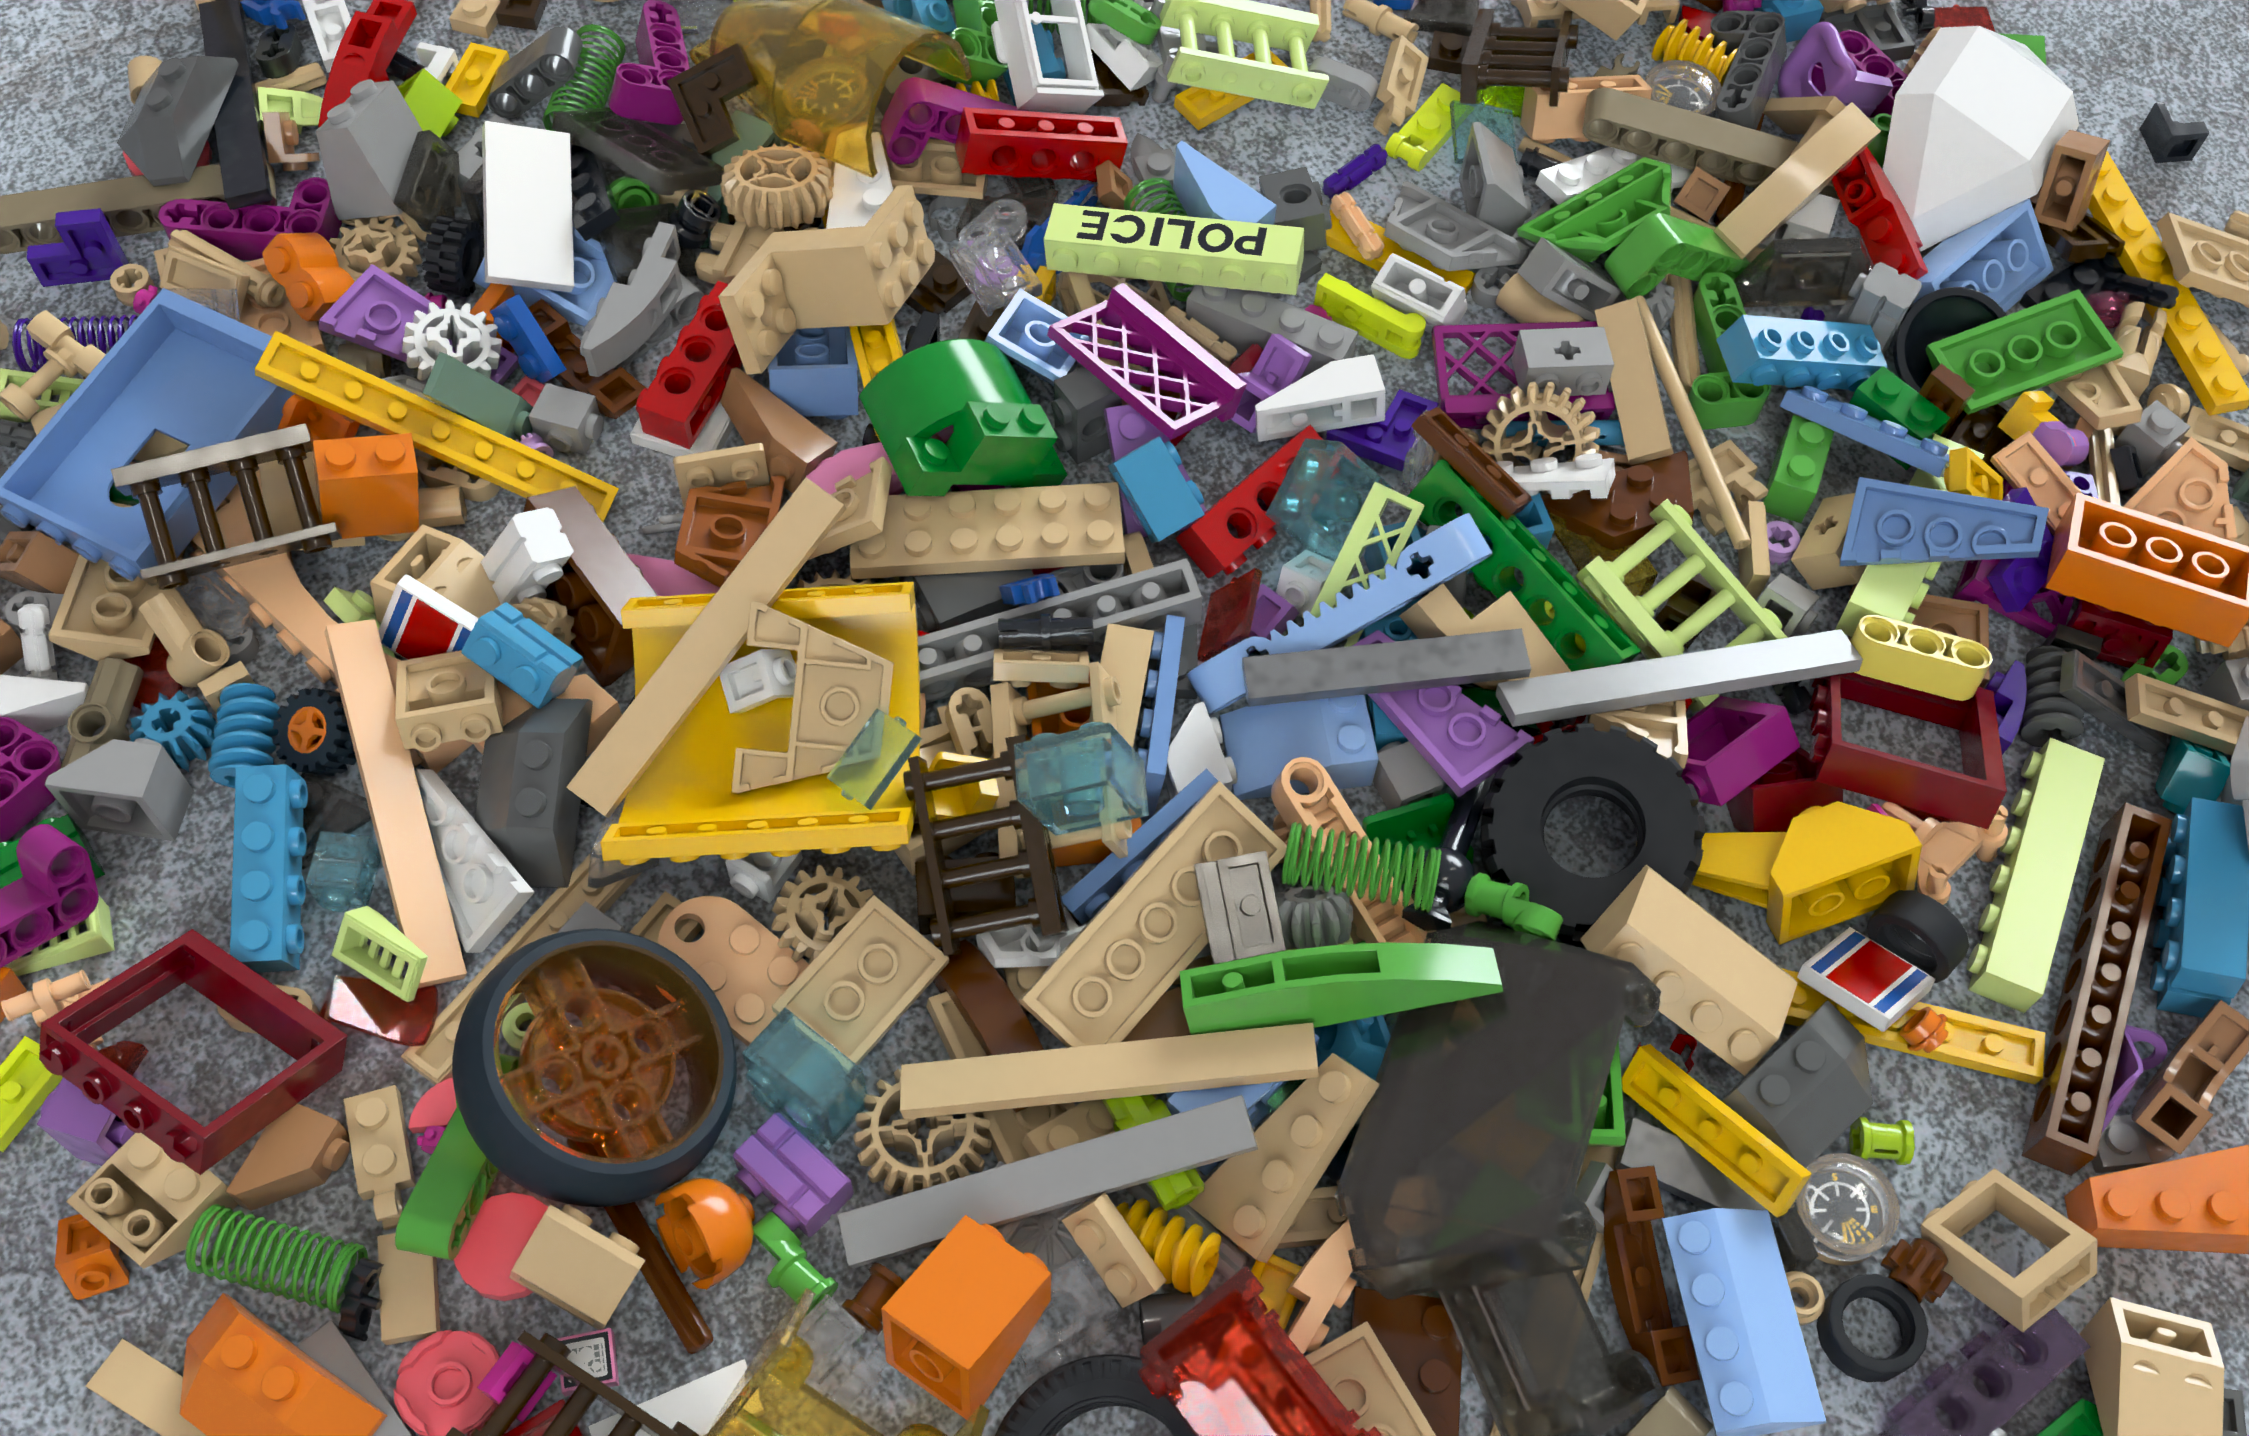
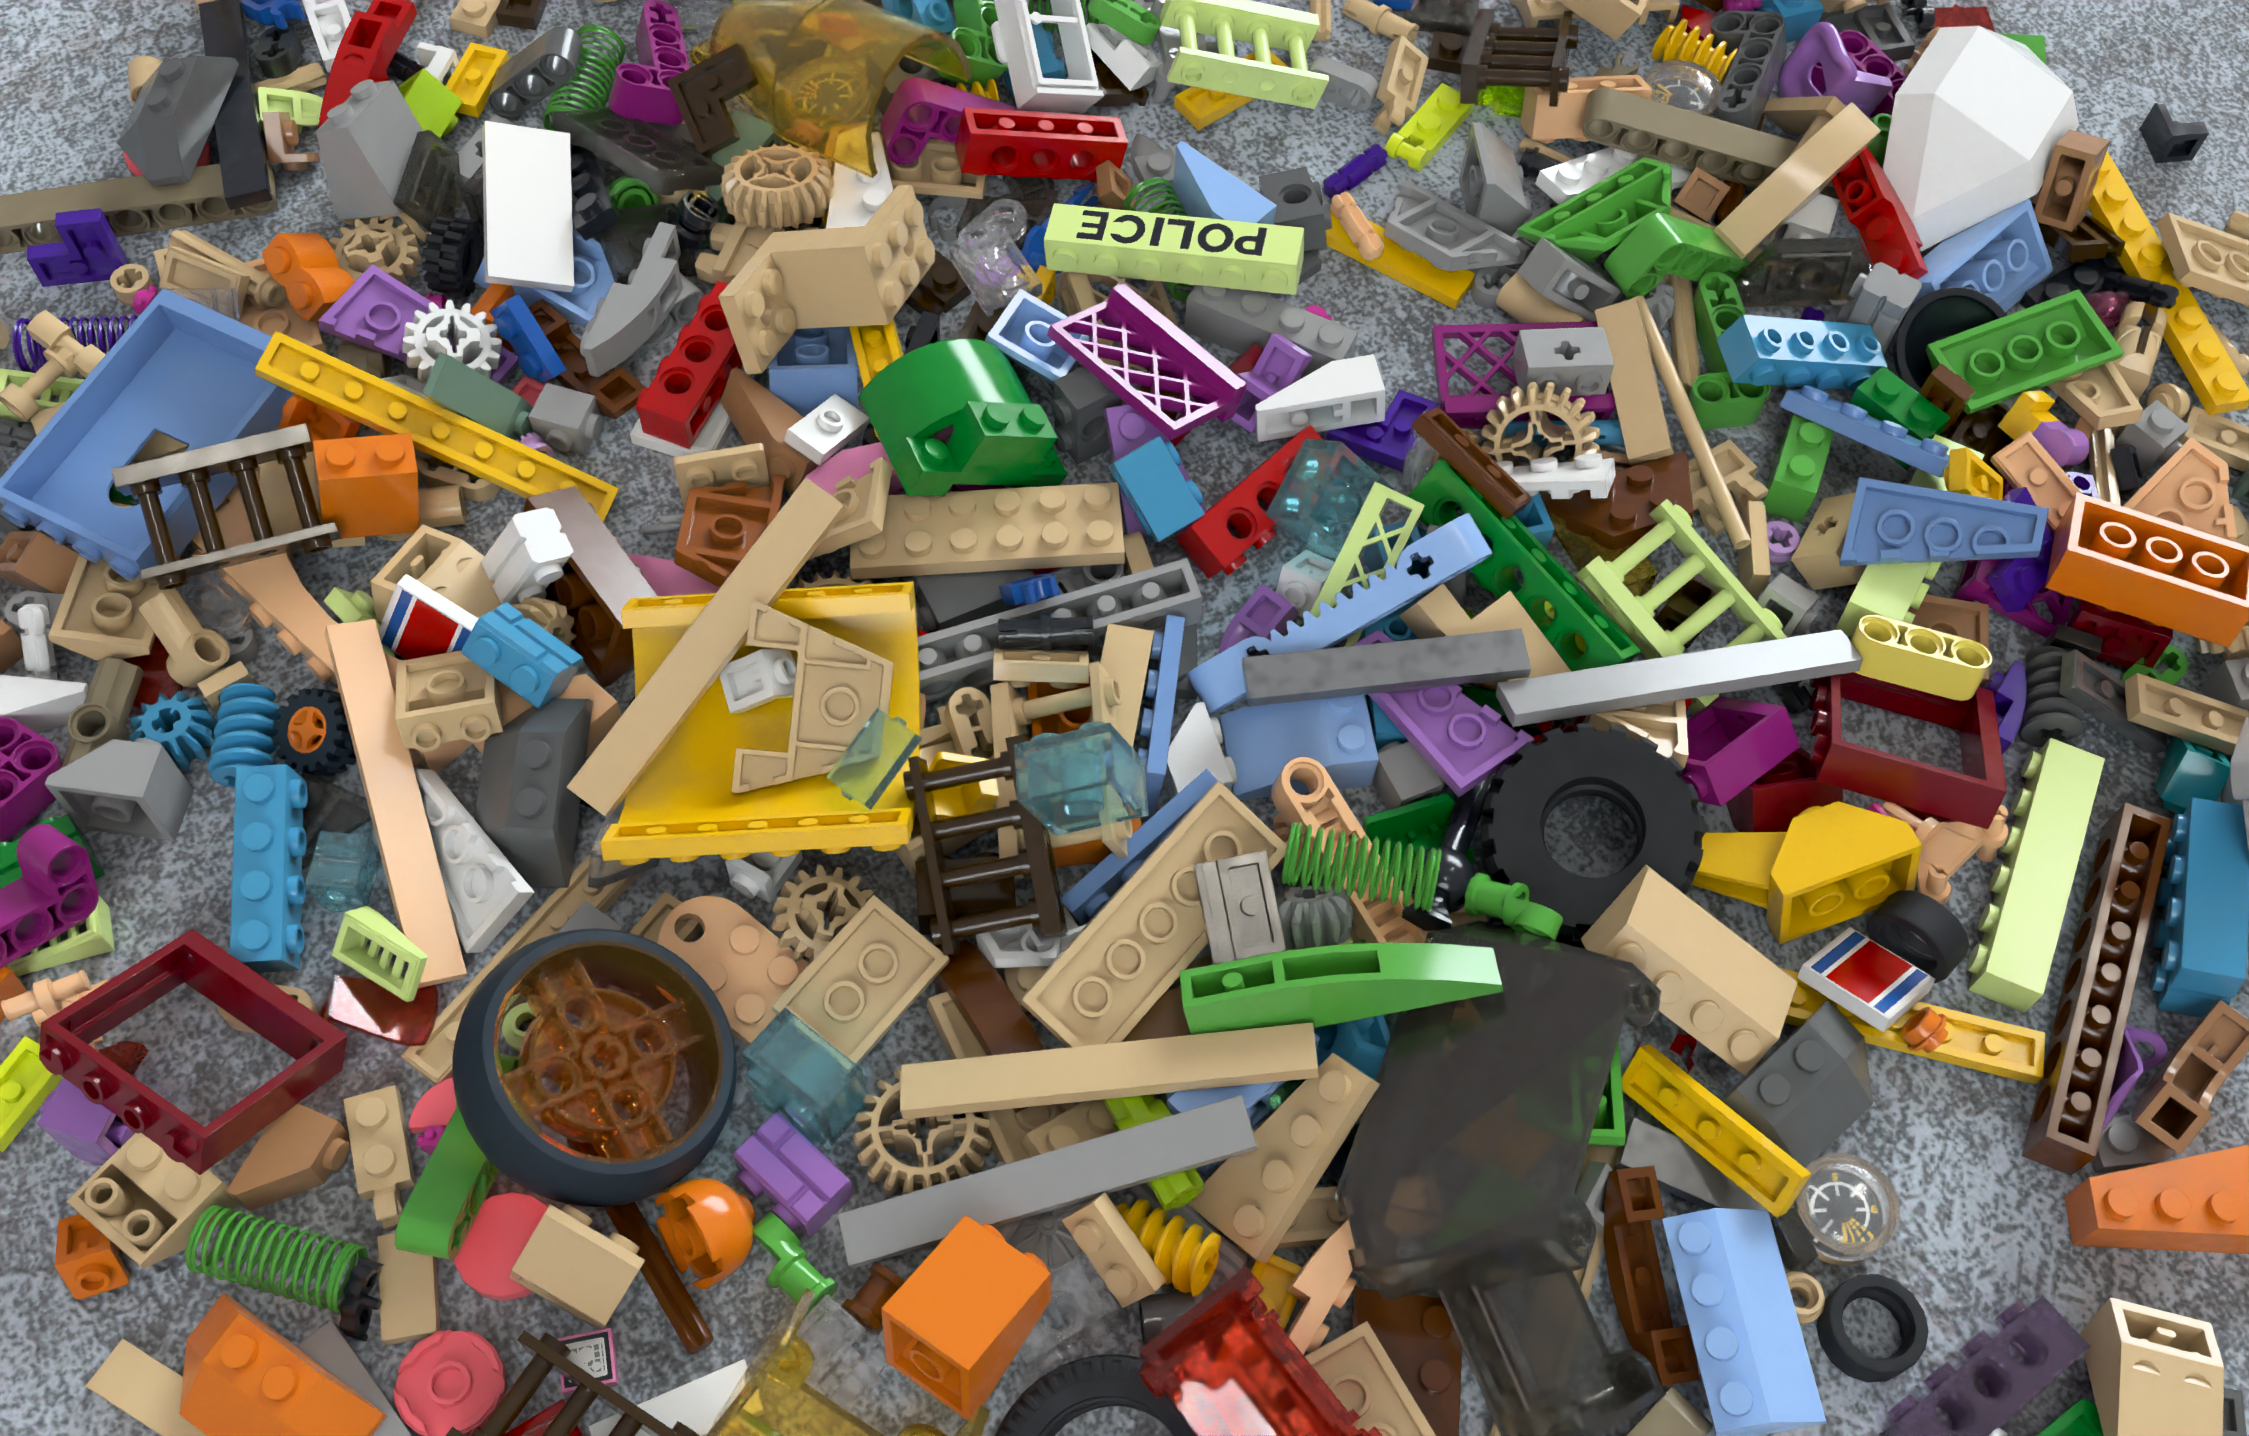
(250, 229): magenta beam -> none
(505, 1374): dark pink plate -> none
(826, 429): none -> white plate
(1202, 335): tan axle -> none
(1229, 615): clear red piece -> none
(1370, 317): neon yellow plate -> none
(1420, 292): white brick -> none
(1494, 118): clear light blue piece -> none
(1882, 1140): lime bush -> none
(1918, 1268): reddish brown gear -> none
(2039, 1286): tan window -> none

